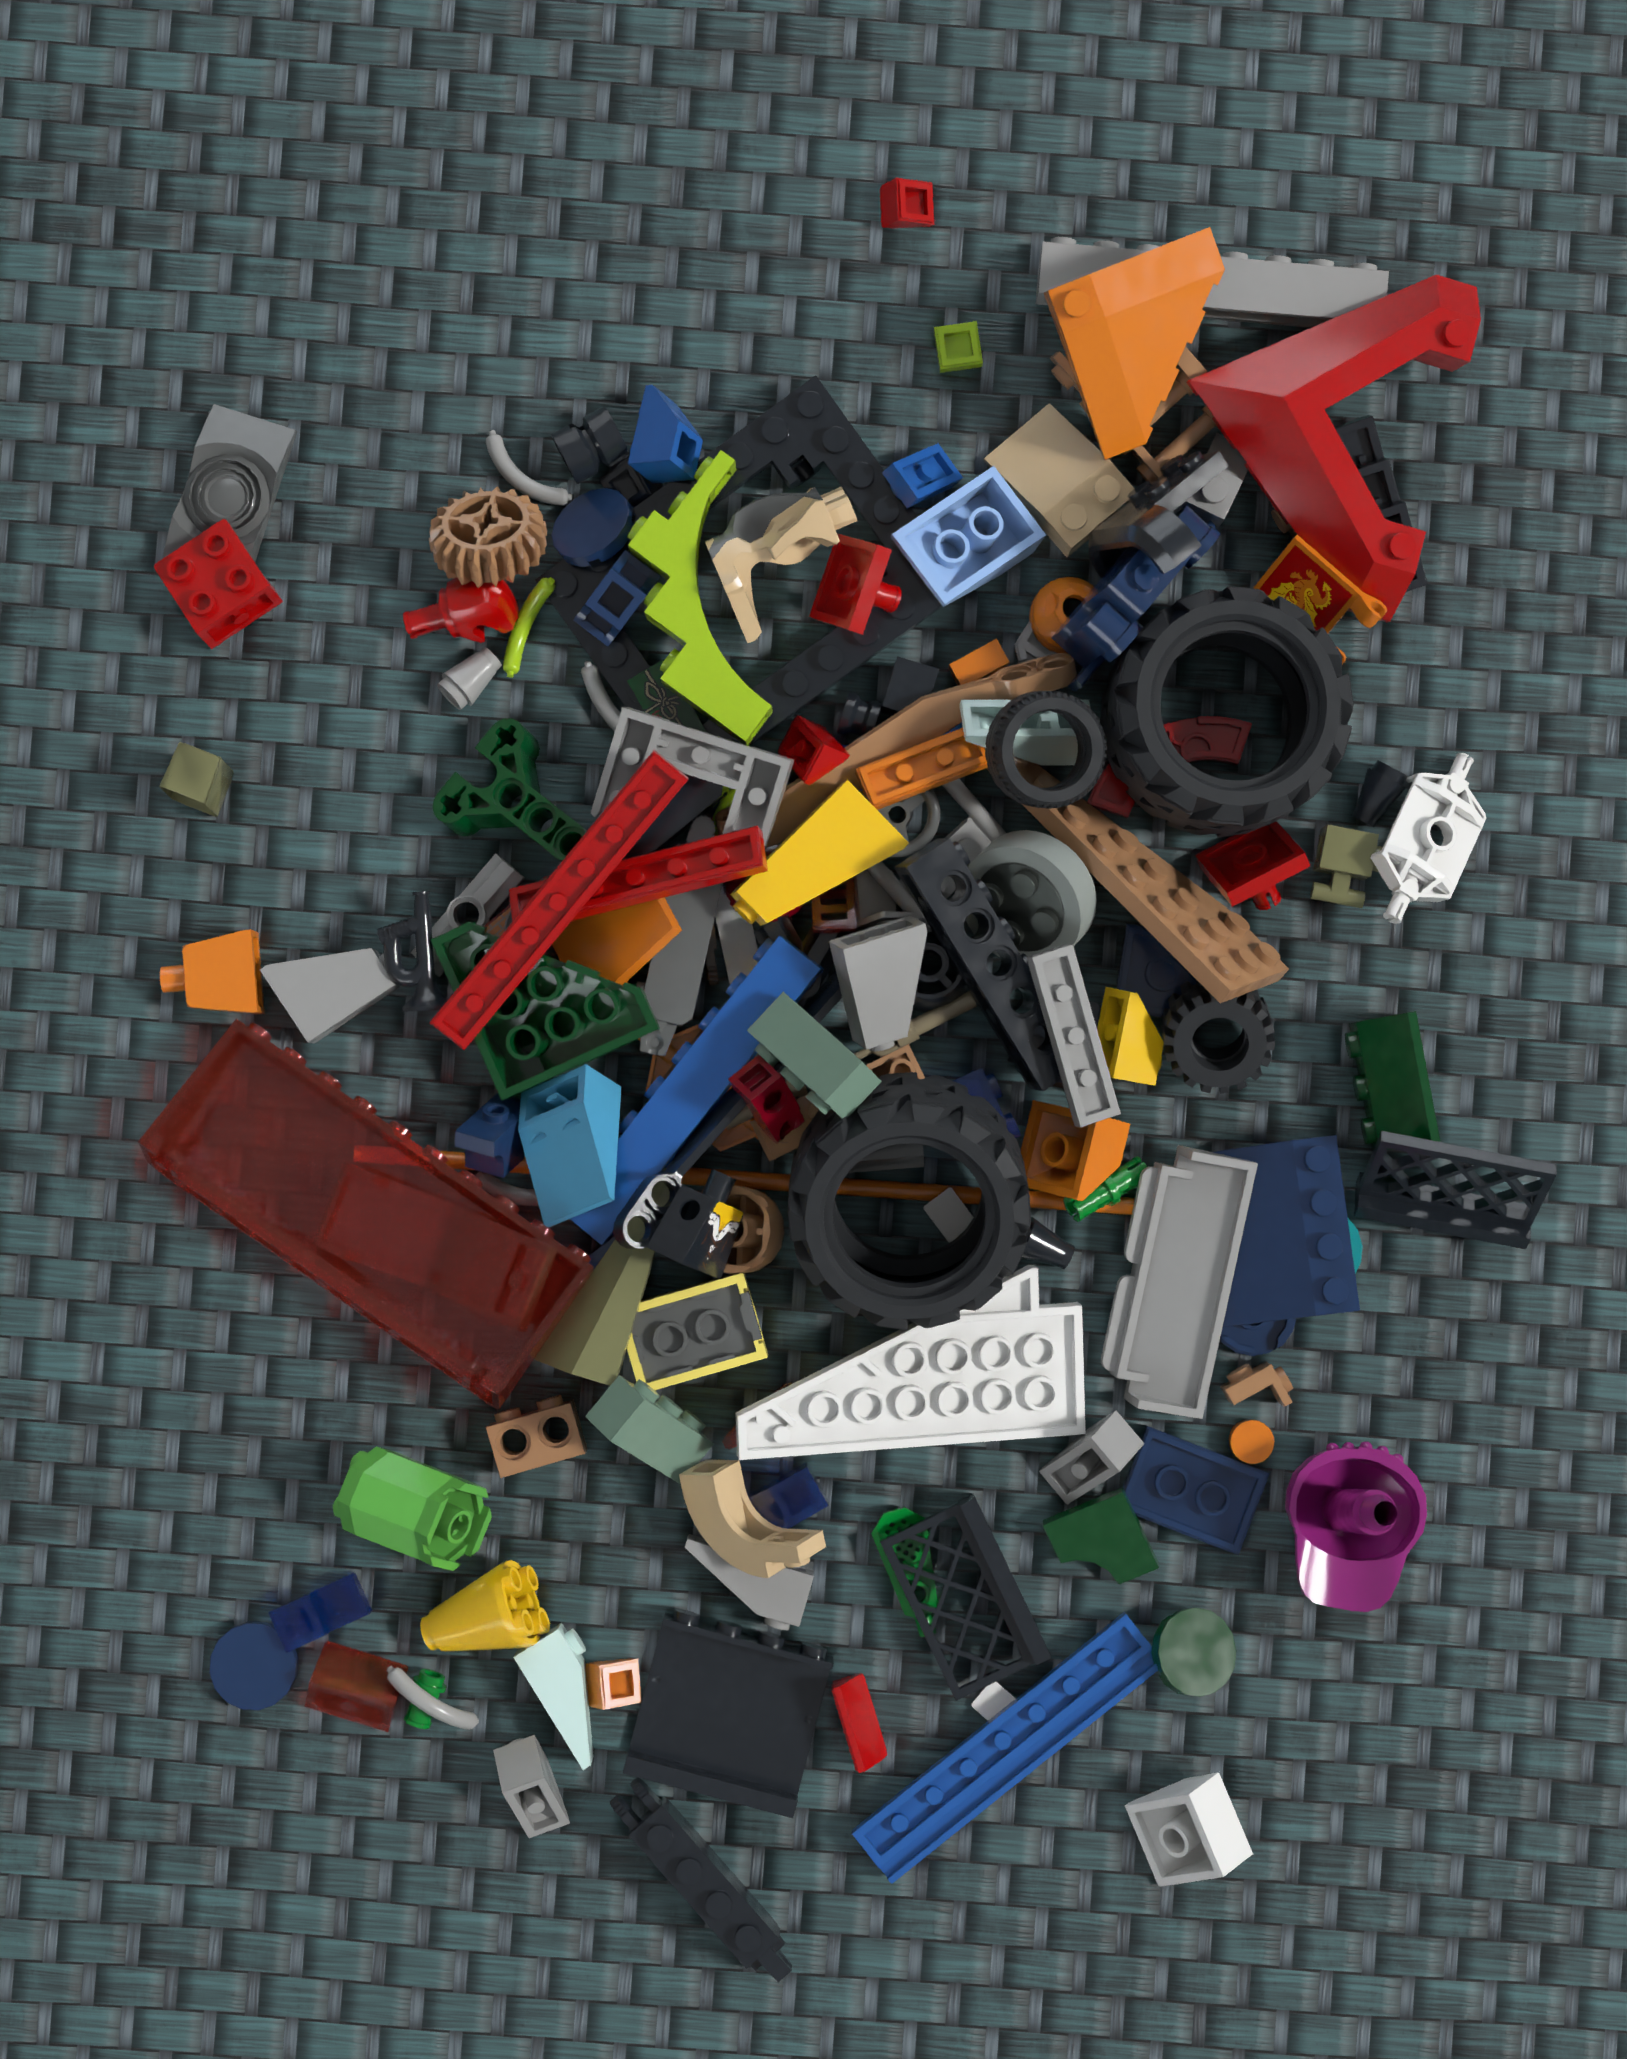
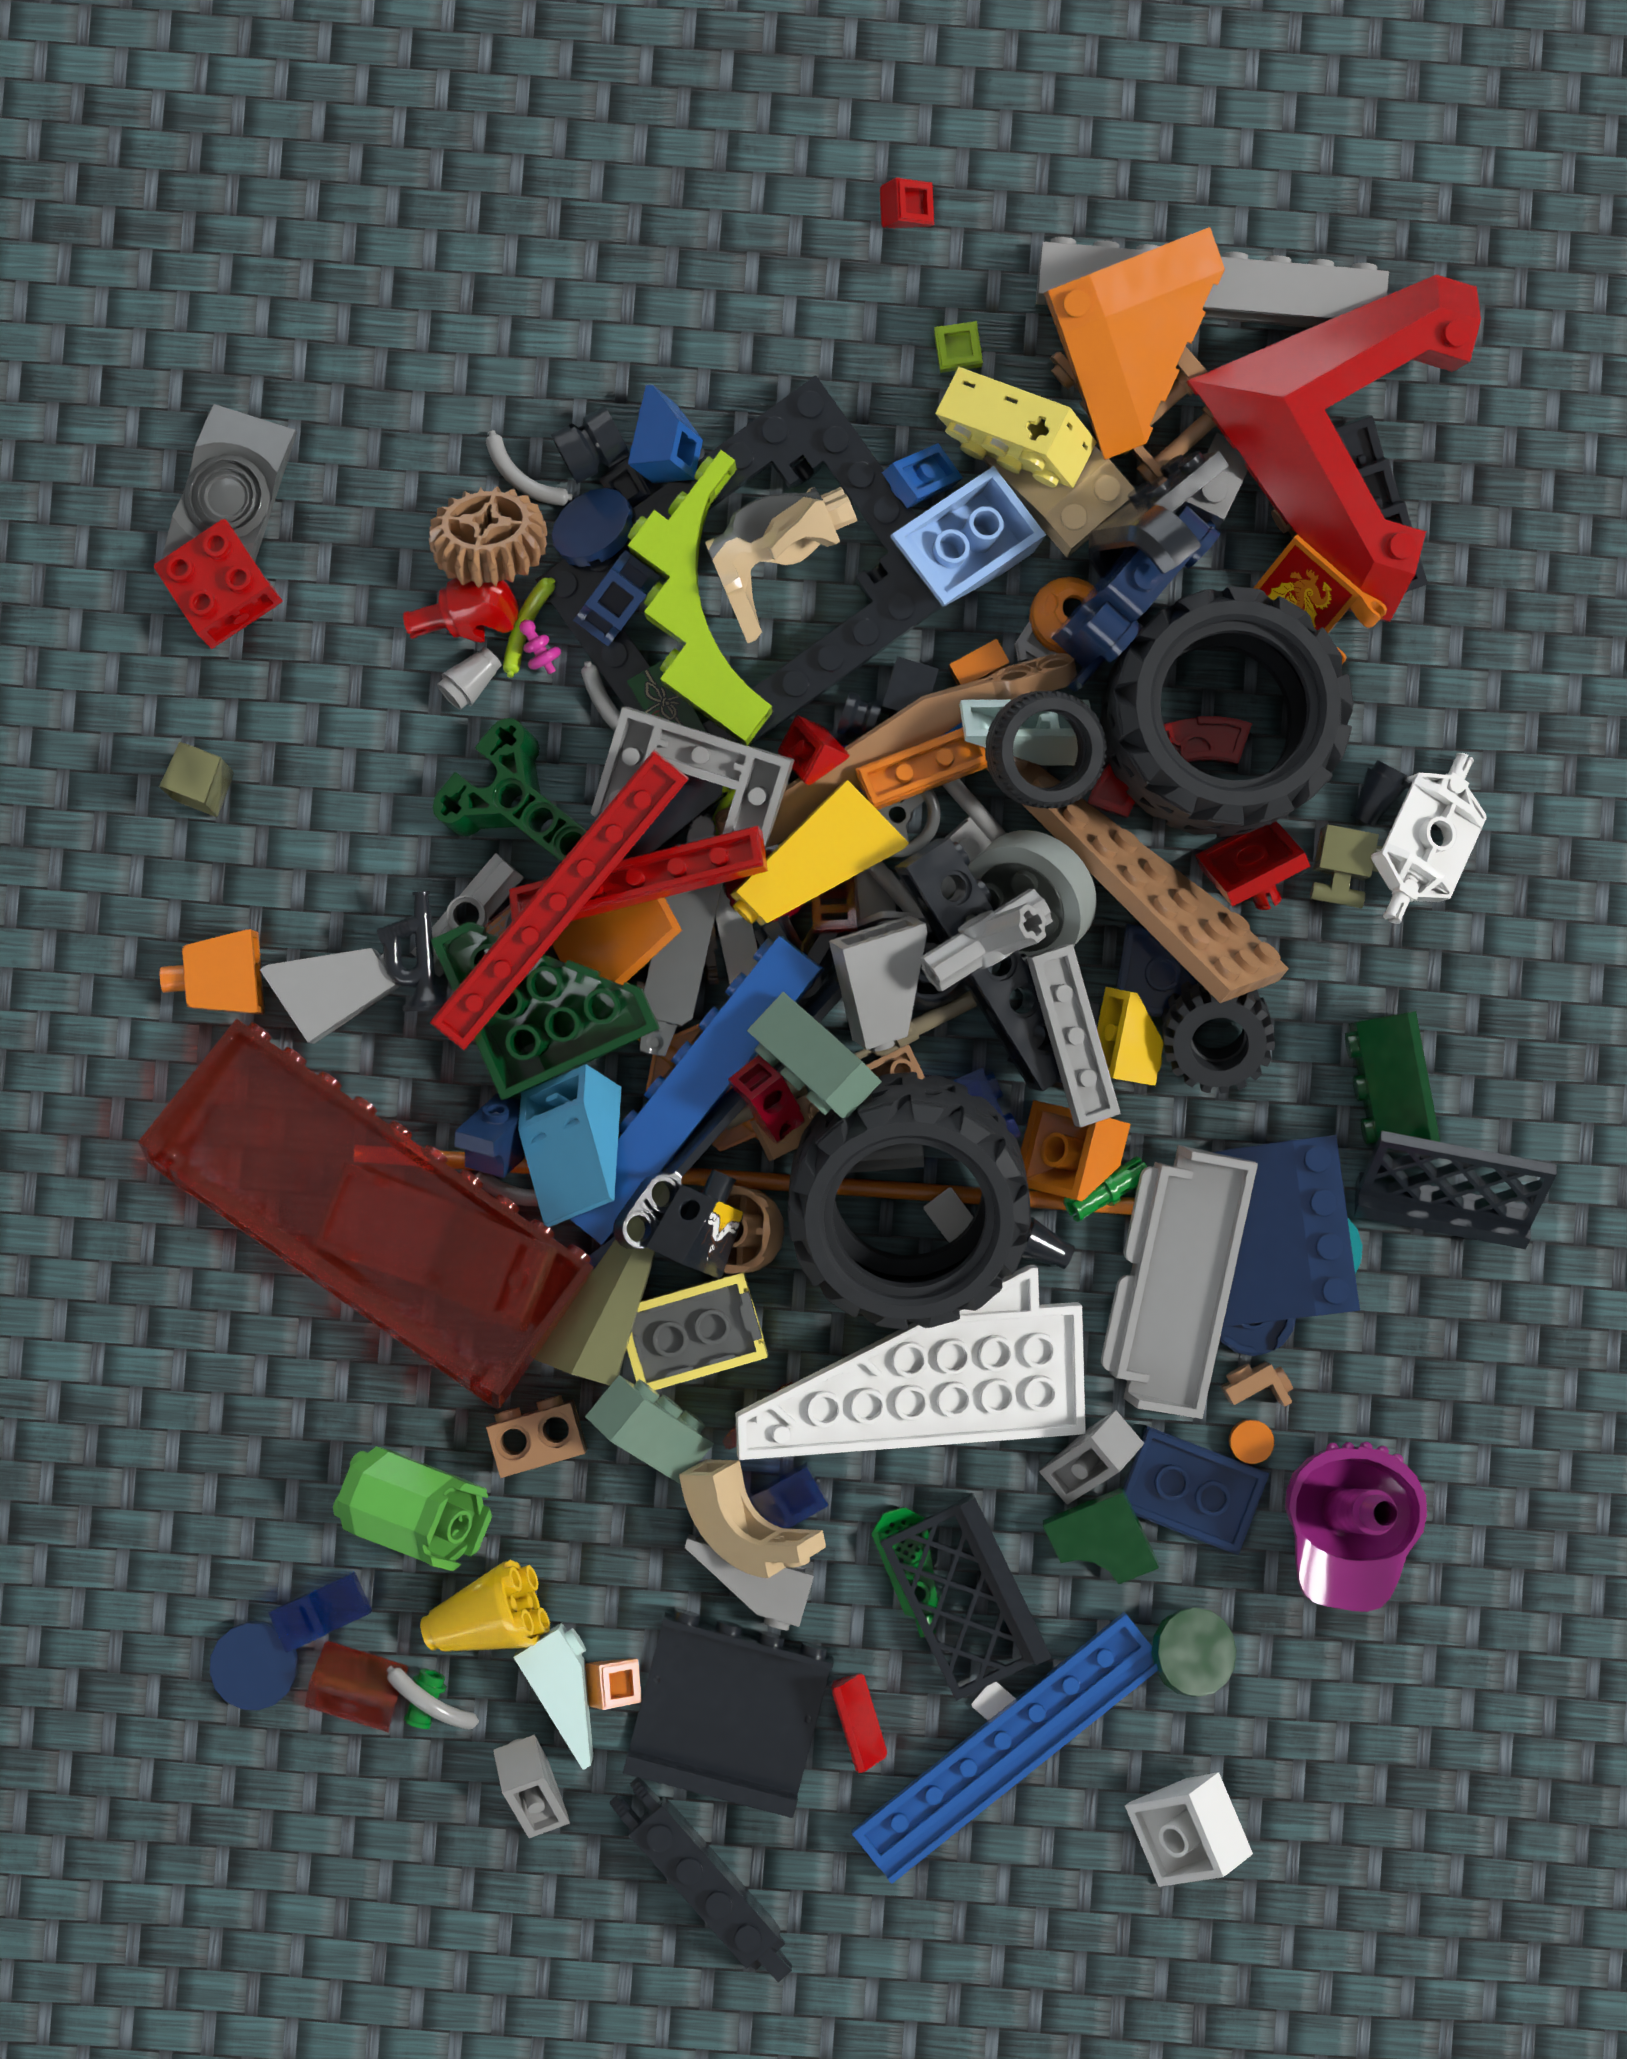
(537, 645): none -> dark pink hair
(854, 585): red tile -> none
(988, 939): none -> light grey piece
(1015, 428): none -> light yellow piece

